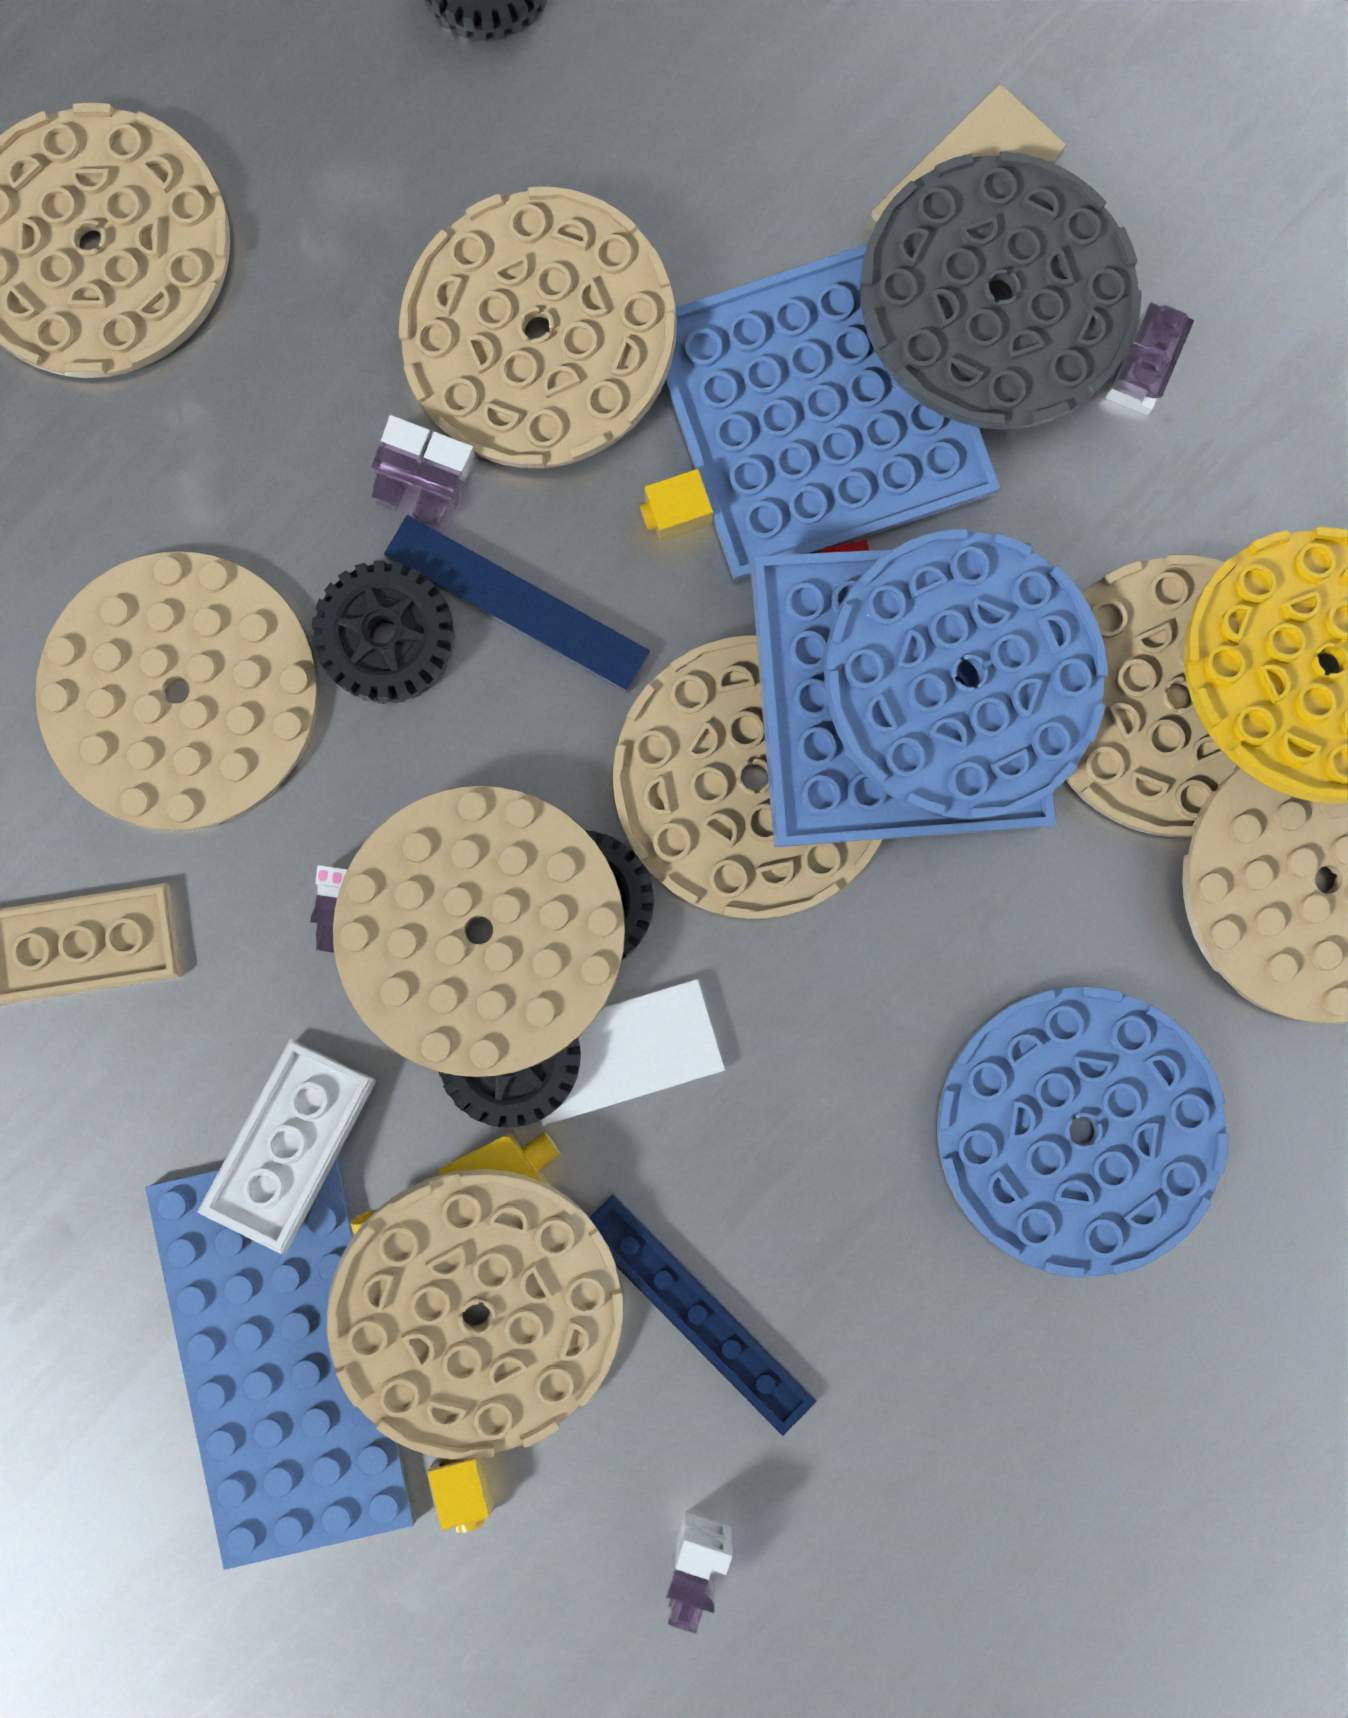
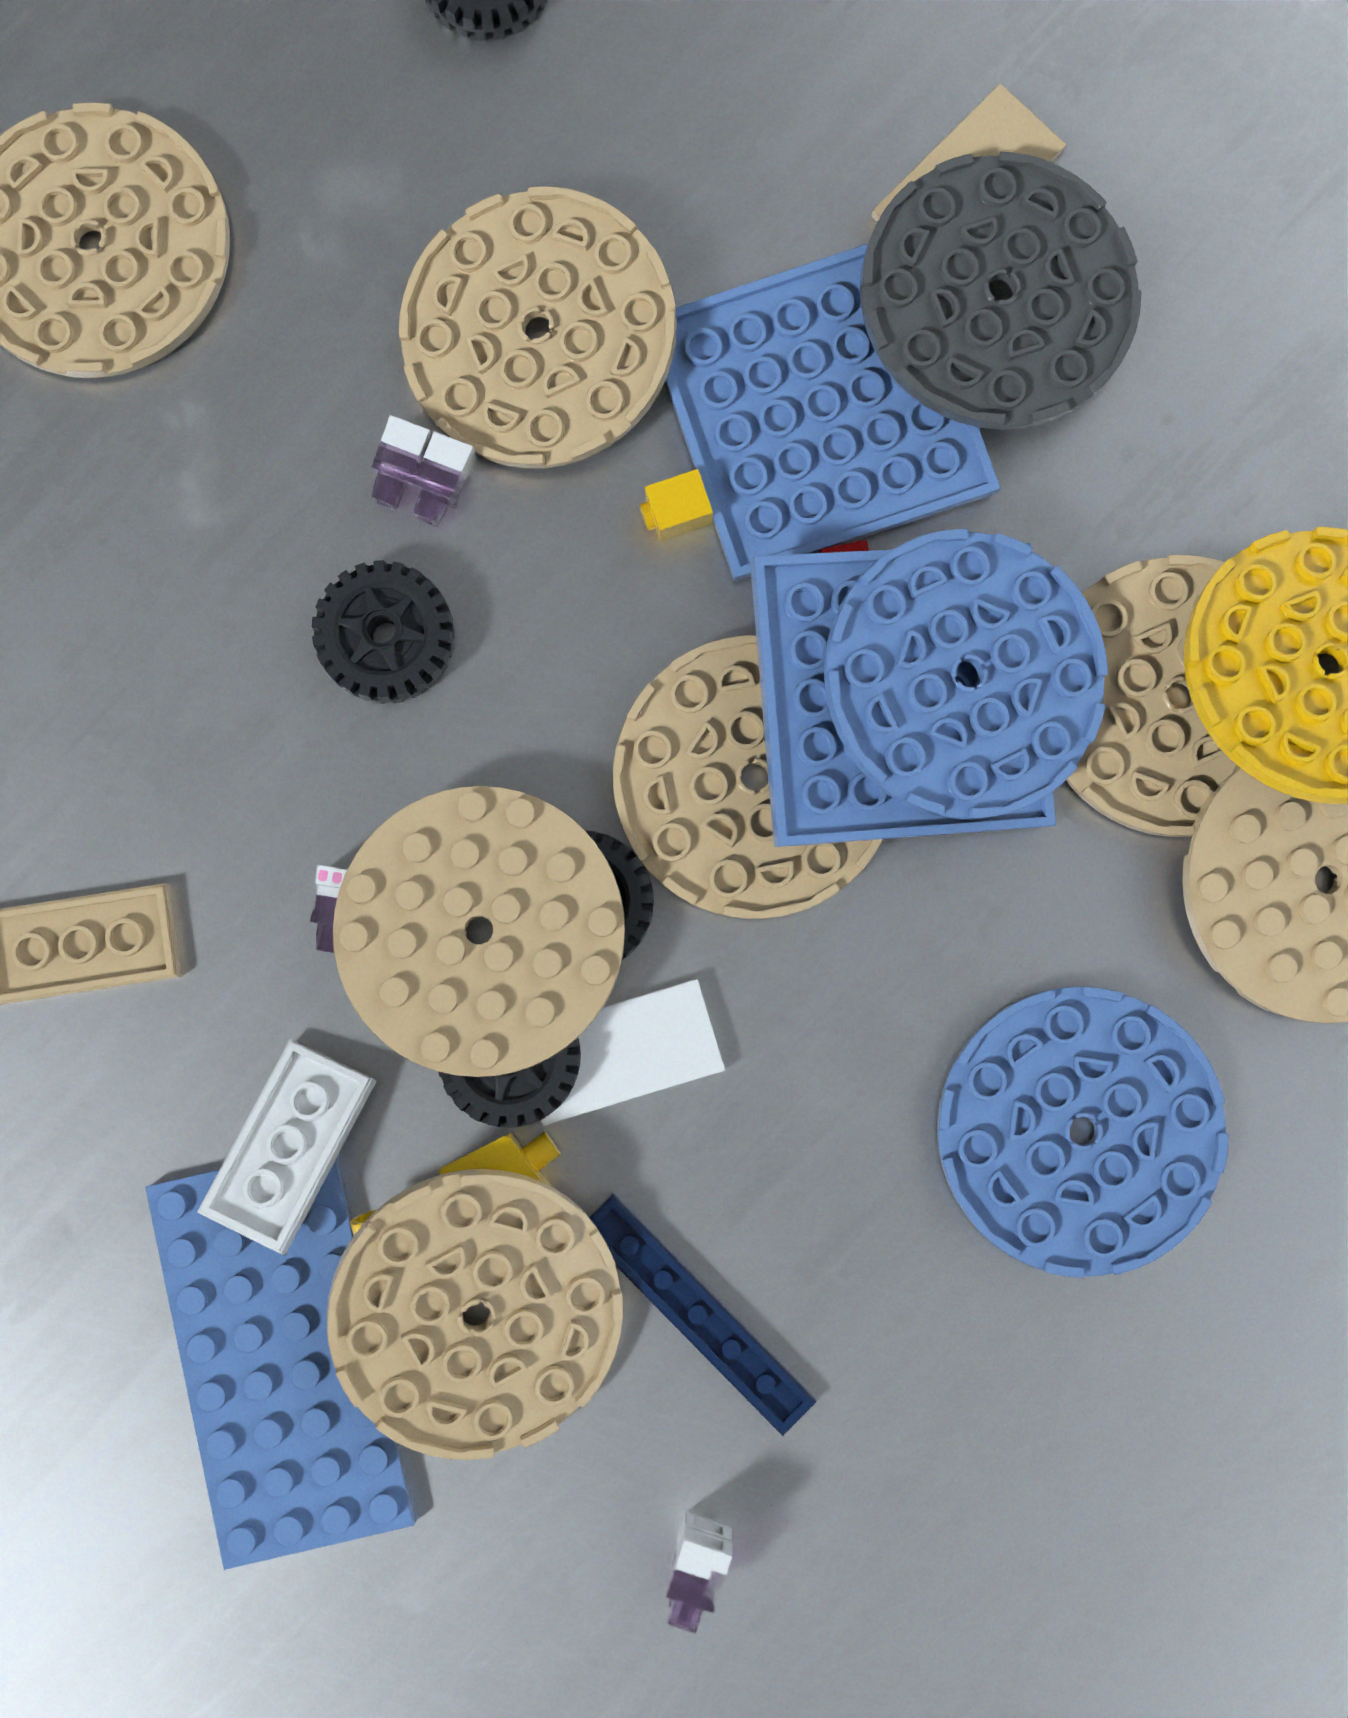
(134, 636): tan plate -> none
(461, 1493): yellow brick -> none
(518, 604): dark blue tile -> none
(1150, 358): clear purple hips -> none

